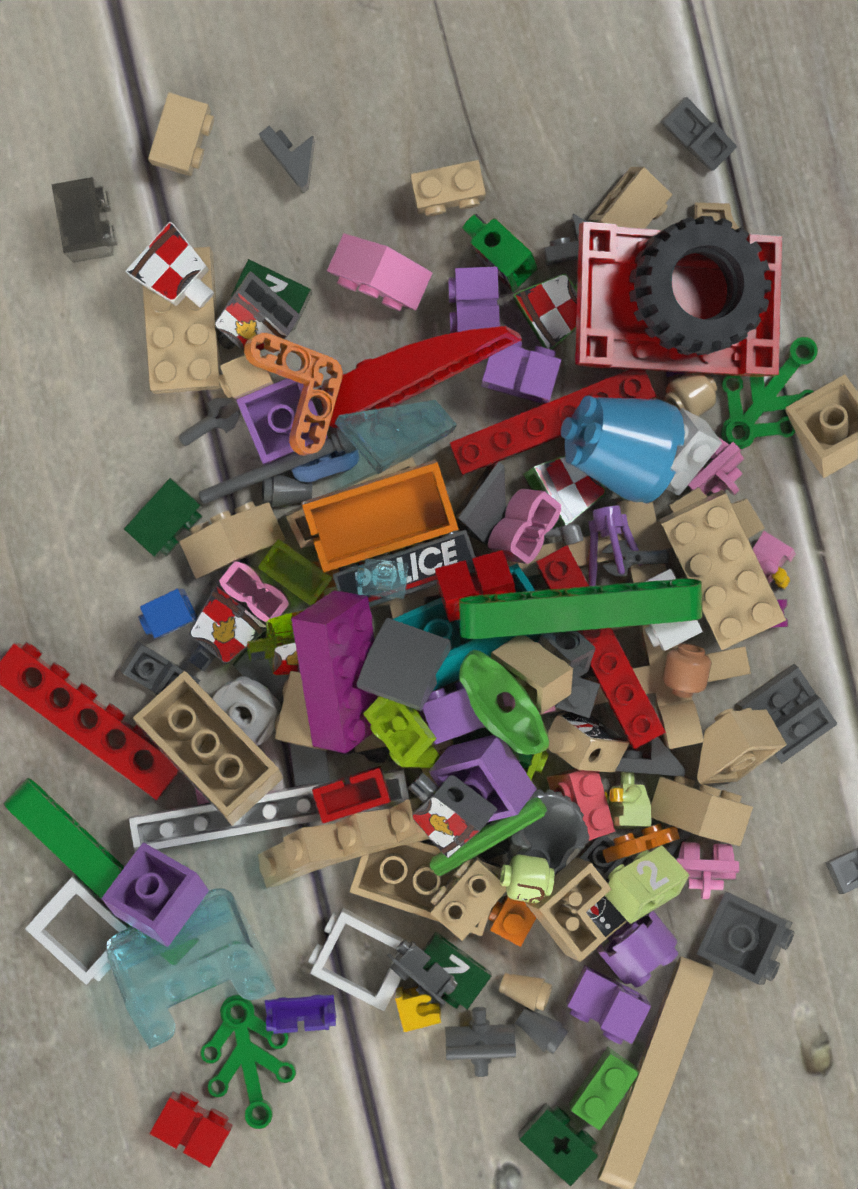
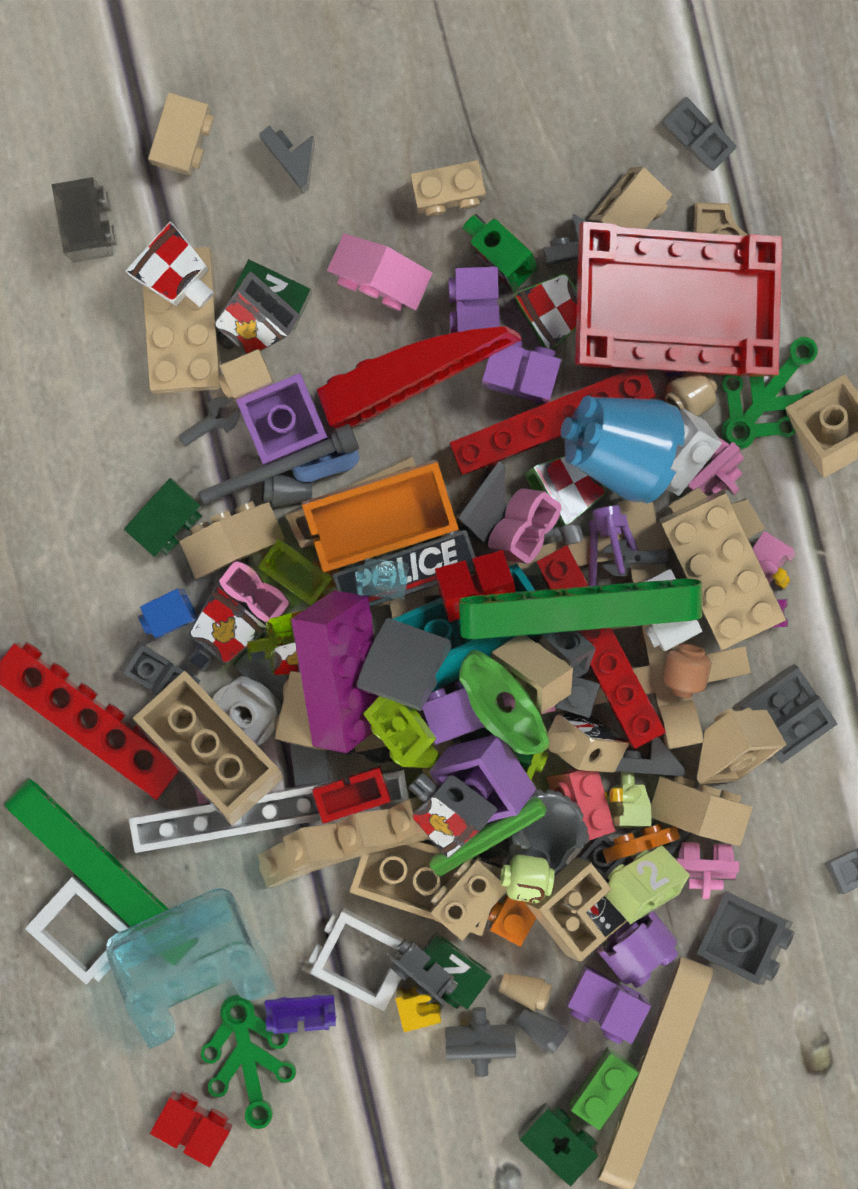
(155, 894): medium lavender brick -> none
(308, 376): orange beam -> none
(395, 432): clear light blue wing -> none
(741, 271): black tyre -> none

